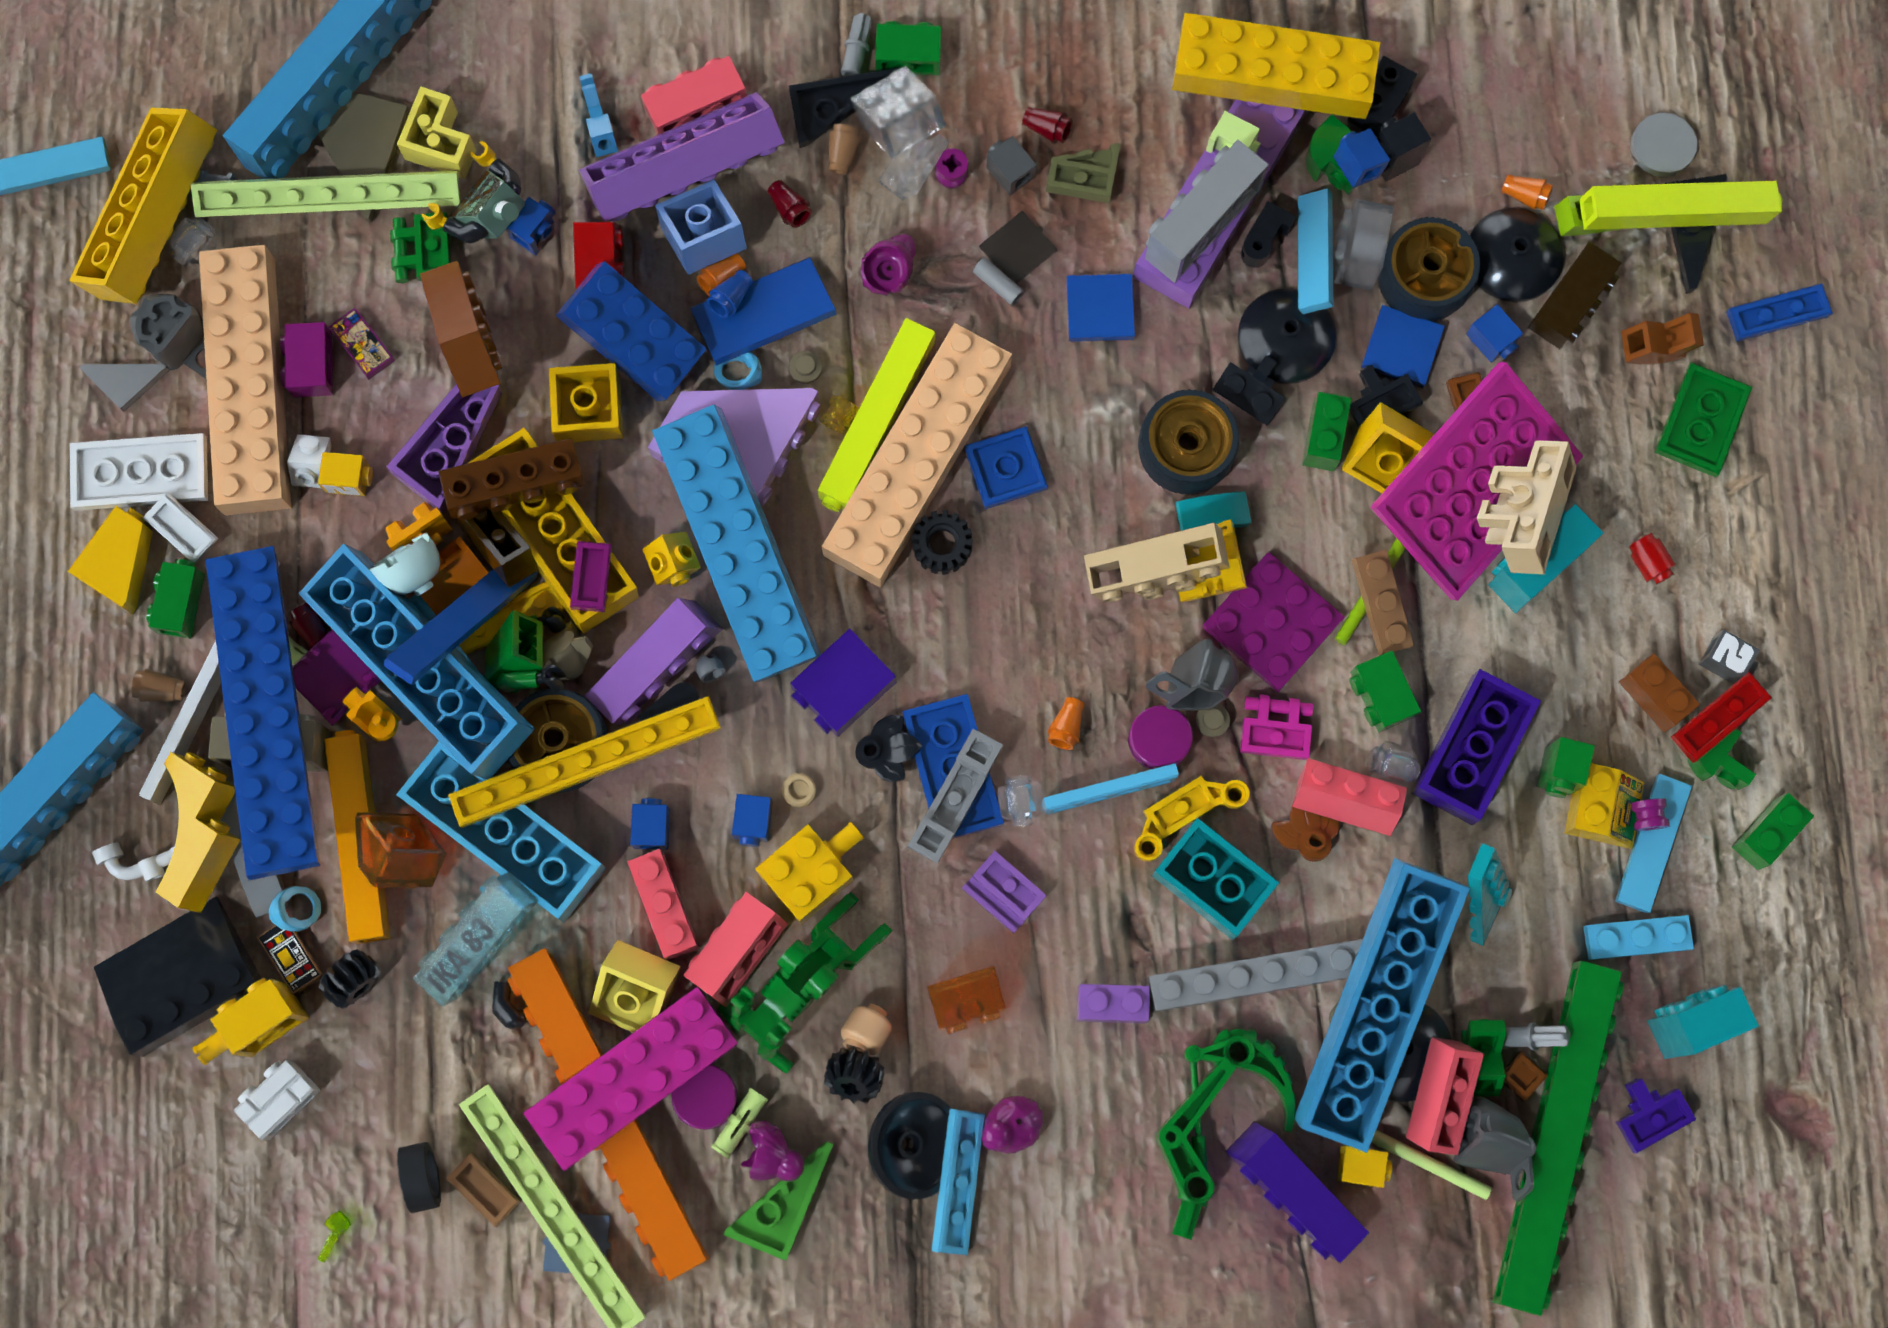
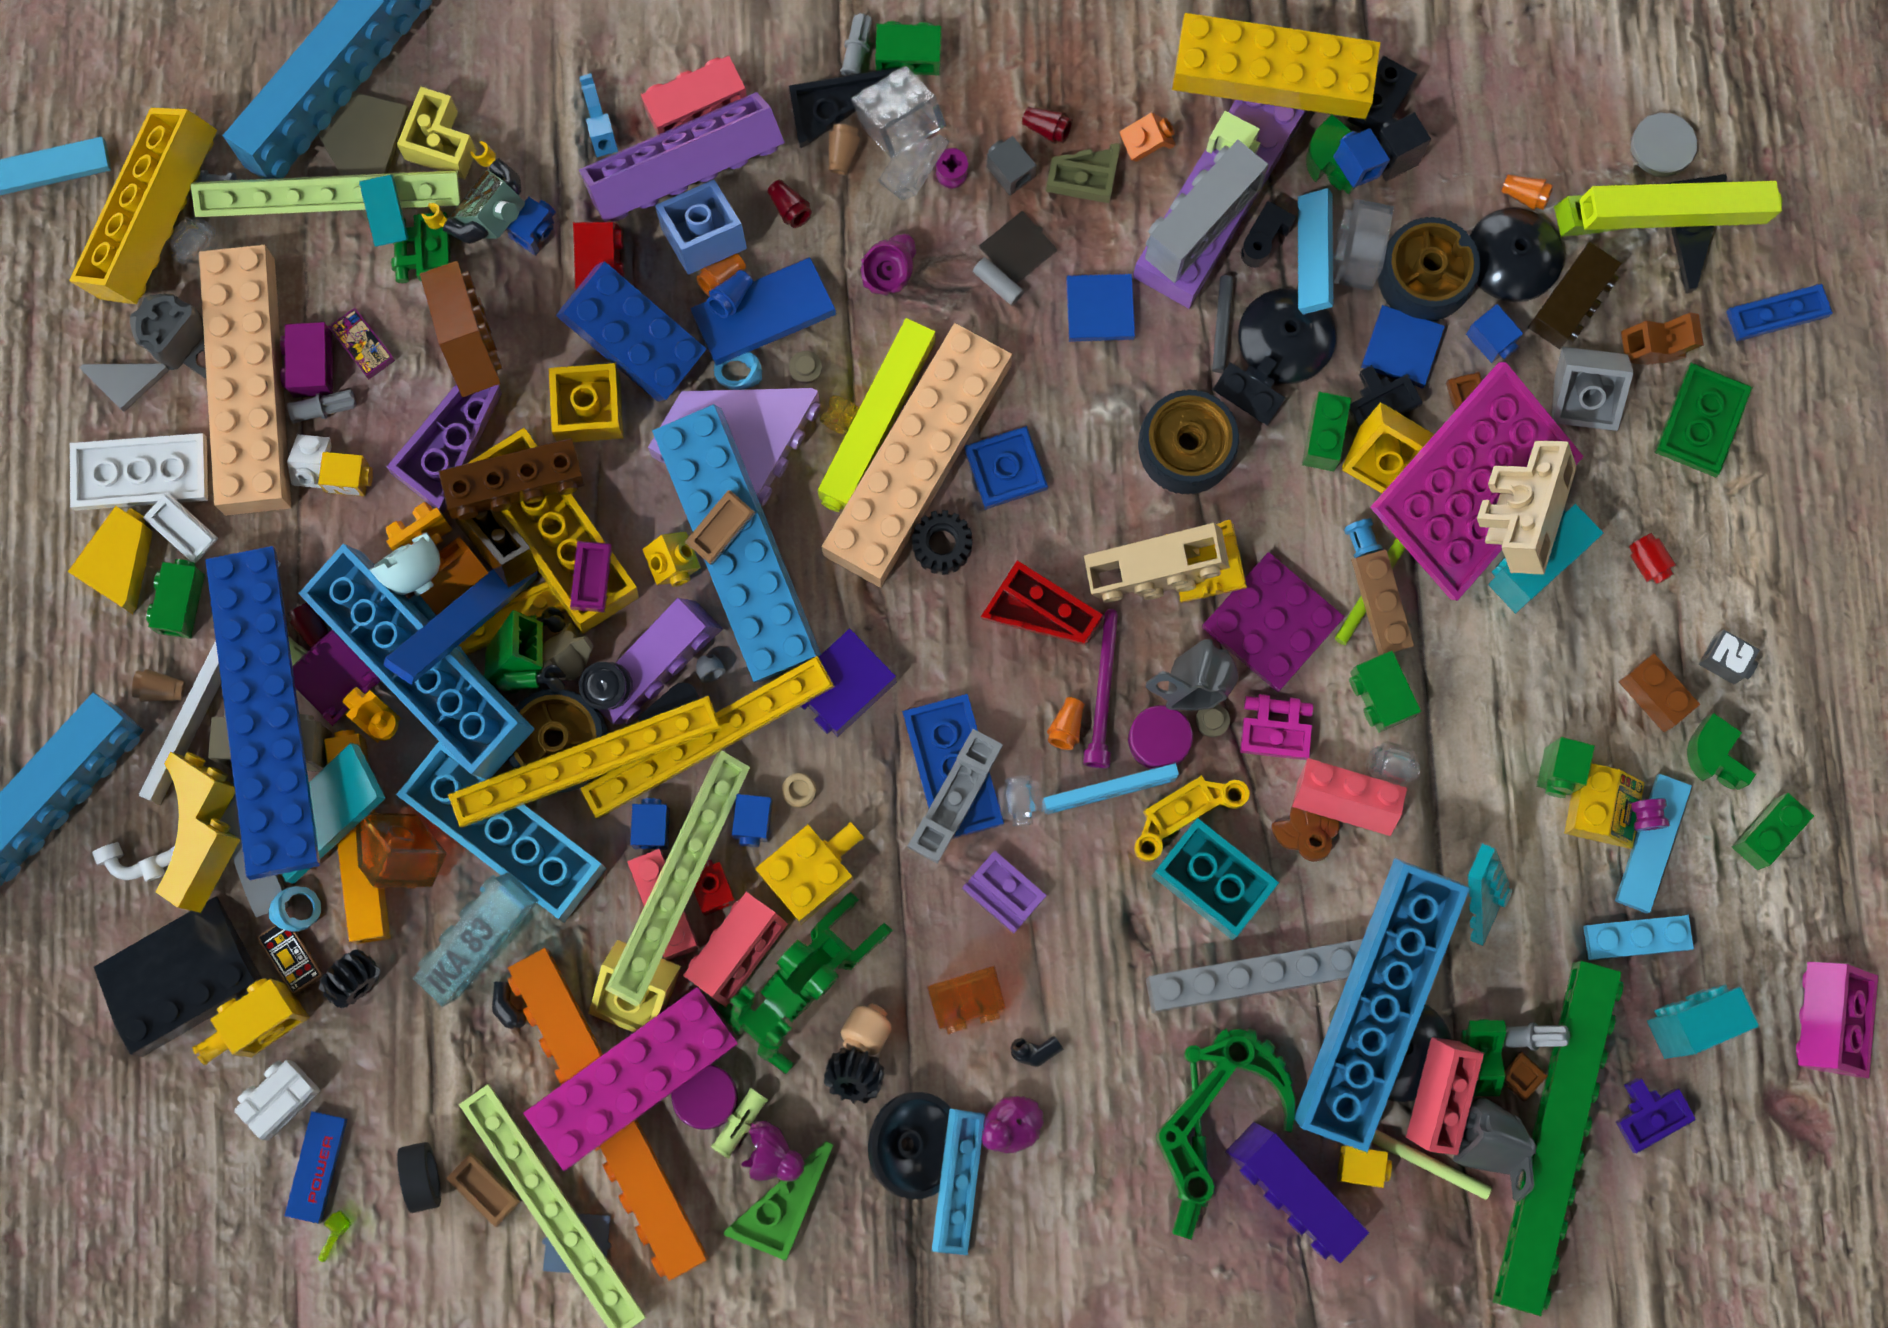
(316, 1167): none -> blue tile
(321, 406): none -> light grey axle
(341, 799): none -> teal tile
(383, 210): none -> teal tile
(605, 685): none -> black wheel
(677, 879): none -> yellowish green plate
(713, 889): none -> red brick
(720, 527): none -> medium nougat tile
(736, 722): none -> yellow tile
(892, 748): black plate -> none
(1034, 1054): none -> black arm
(1041, 607): none -> red wedge
(1097, 753): none -> magenta piece
(1112, 1003): medium lavender brick -> none
(1147, 136): none -> orange bracket
(1214, 509): teal slope -> none
(1222, 324): none -> dark grey bar
(1363, 537): none -> dark azure bush
(1476, 747): dark purple brick -> none
(1591, 388): none -> light grey slope
(1721, 717): red tile -> none
(1837, 1019): none -> dark pink slope

